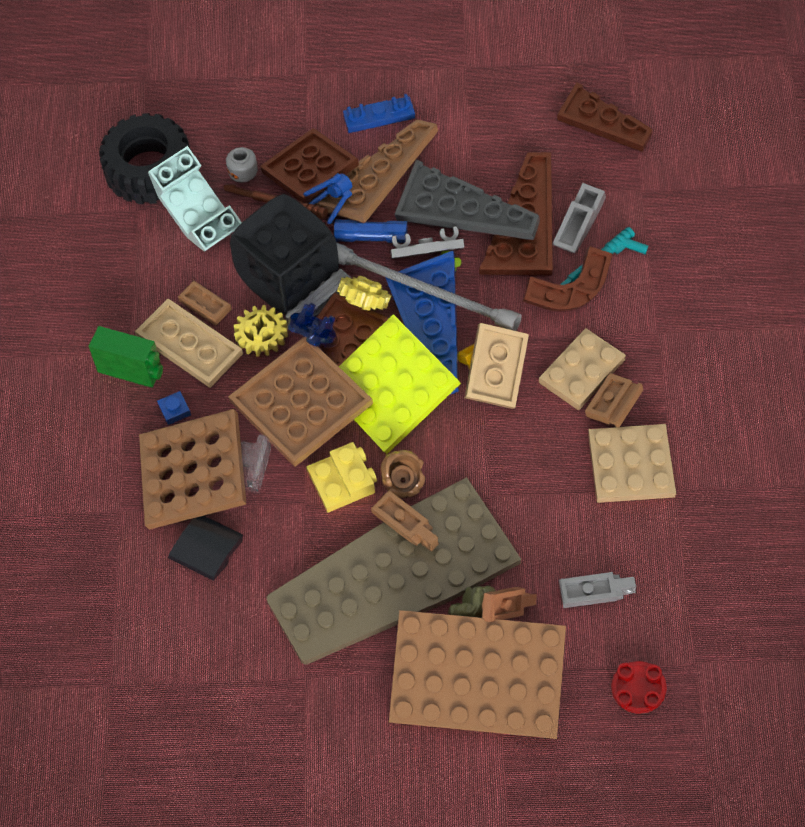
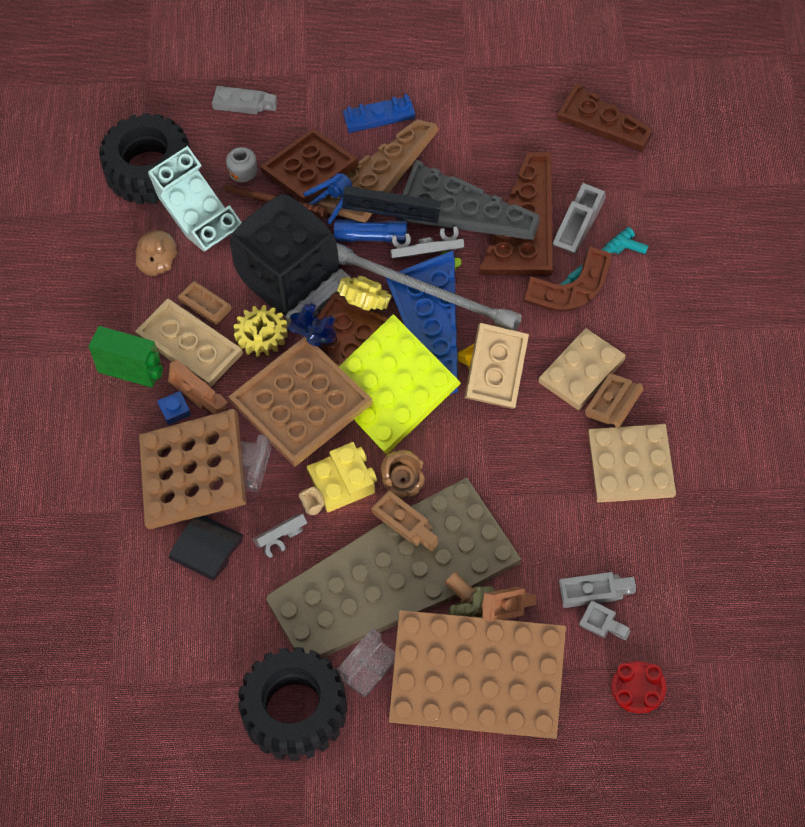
(160, 247): none -> medium nougat hair
(195, 388): none -> nougat hinge
(243, 100): none -> light grey hinge
(285, 670): none -> black tyre
(289, 527): none -> light grey plate
(312, 500): none -> tan piece
(367, 663): none -> clear panel
(391, 204): none -> black plate
(460, 588): none -> medium nougat pin
(601, 621): none -> light grey plate

